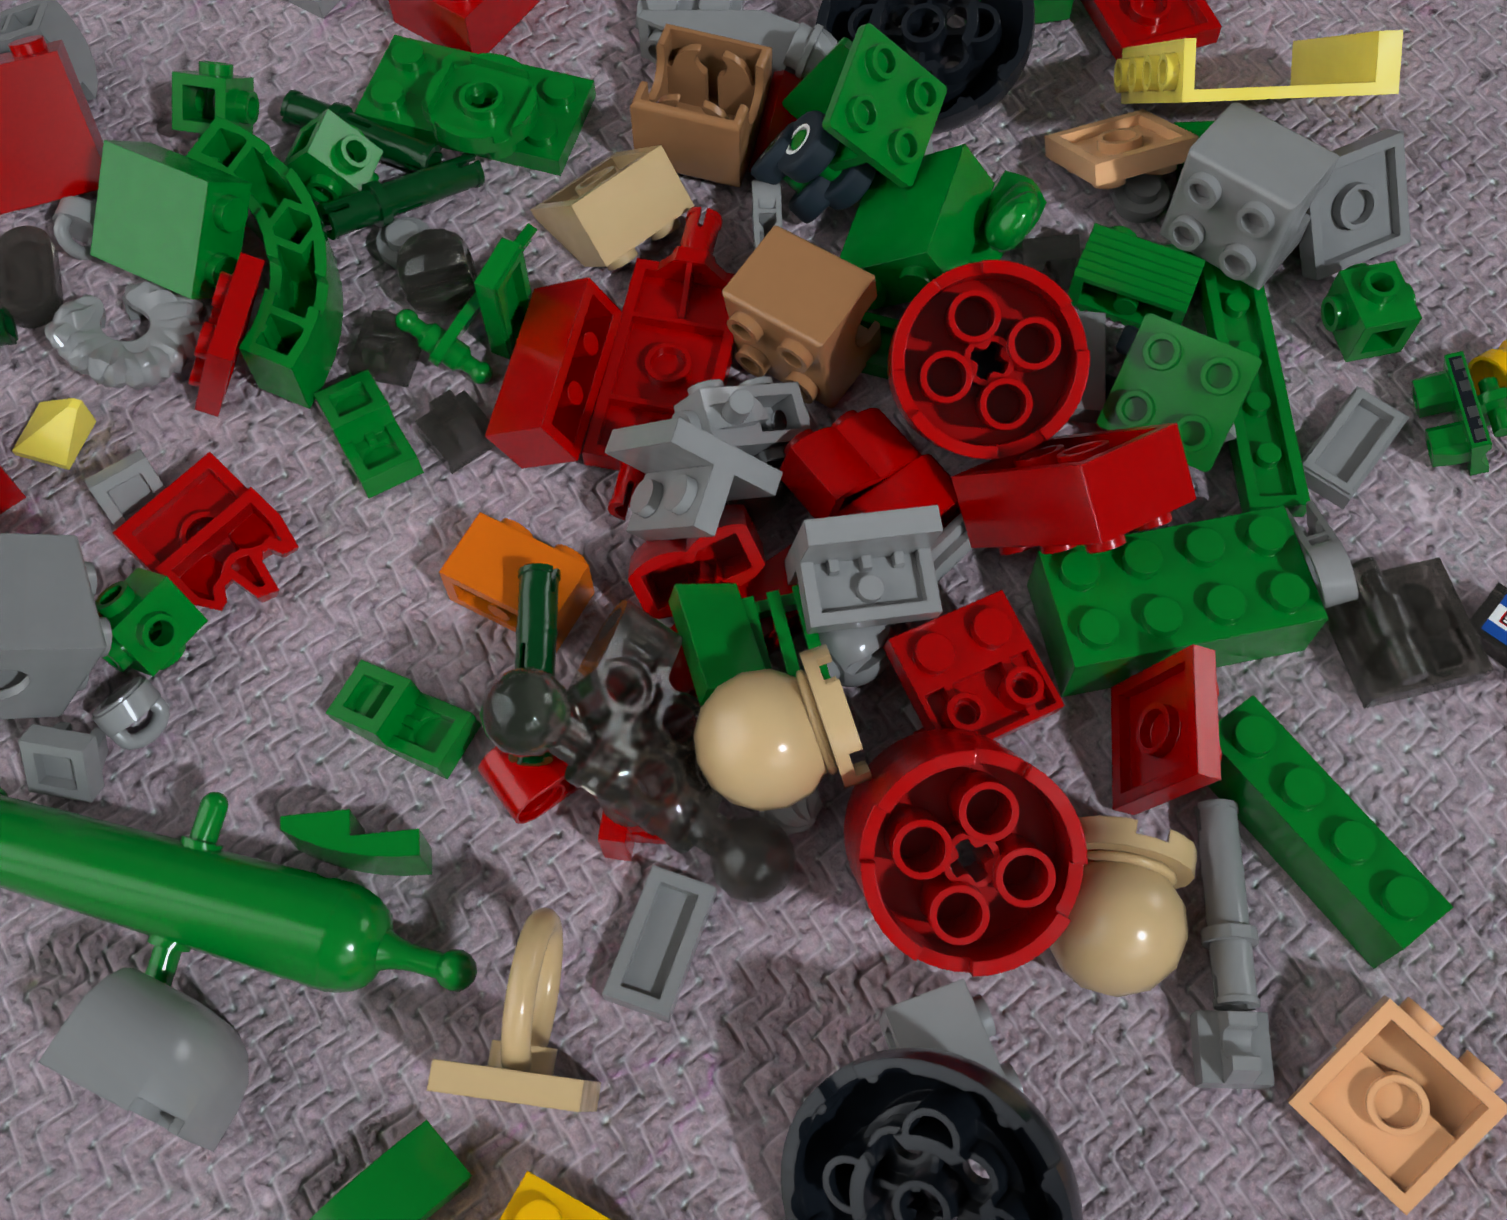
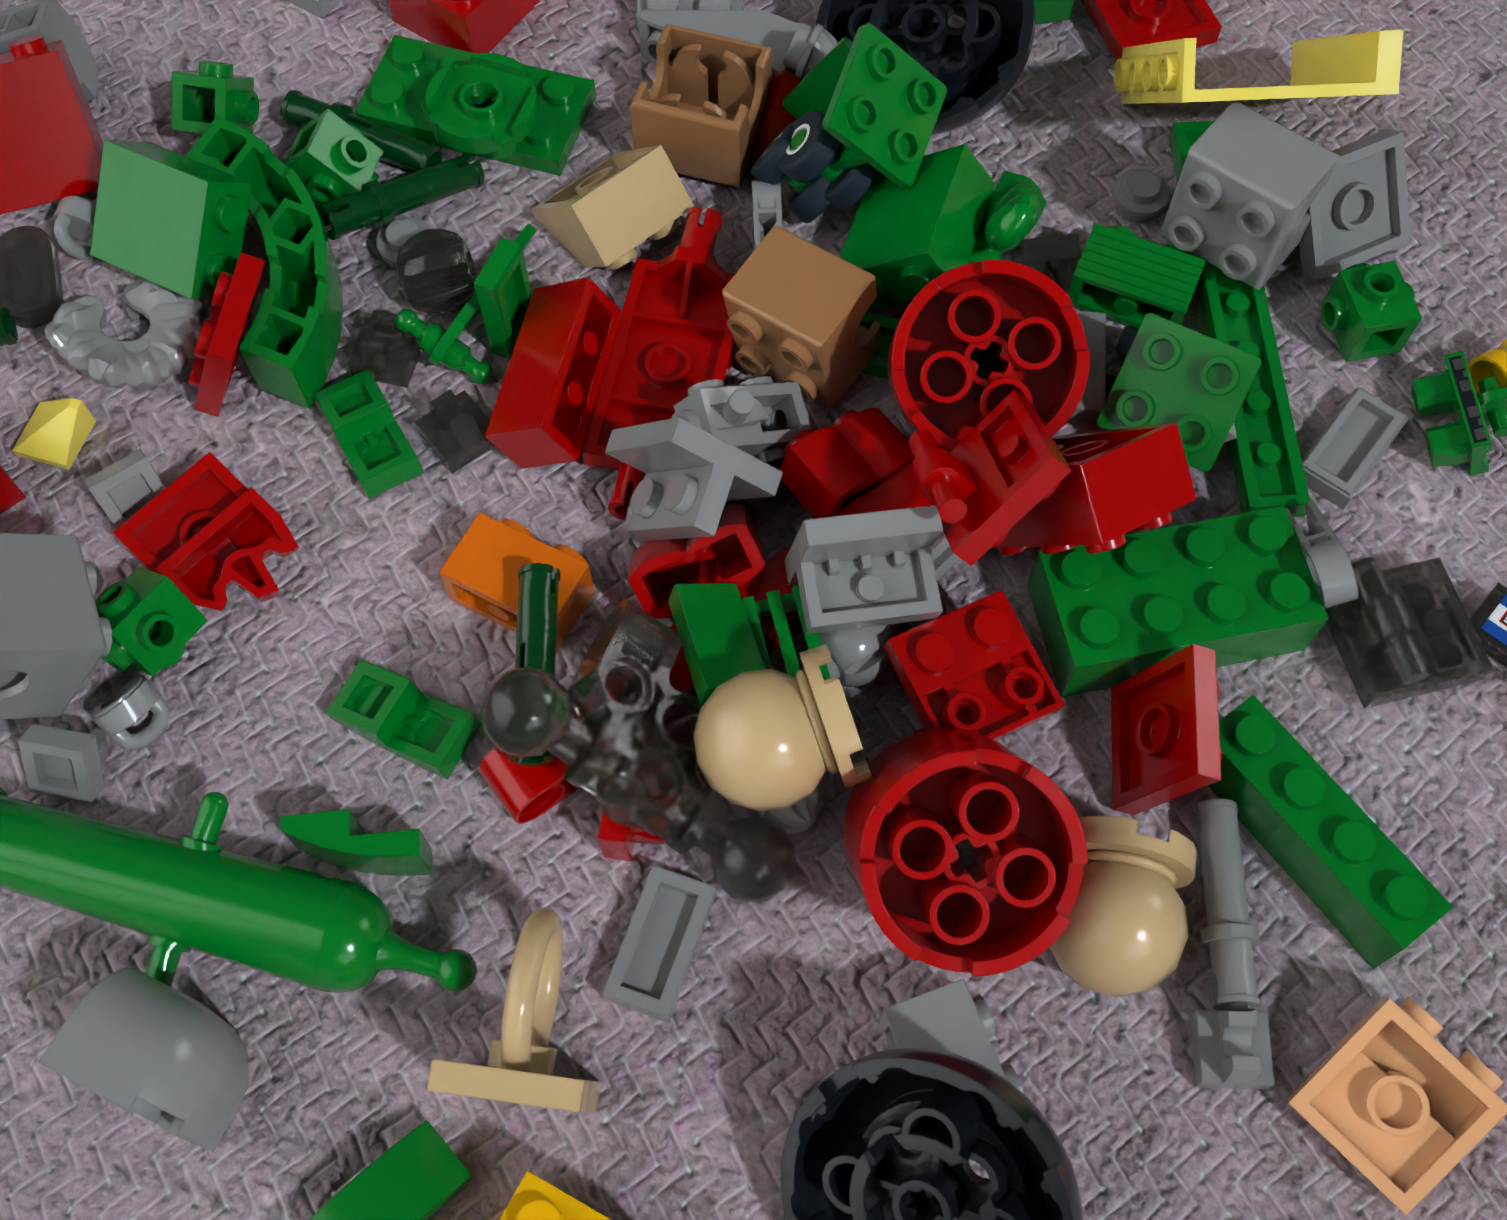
(989, 475): none -> red plate
(1120, 148): light nougat plate -> none

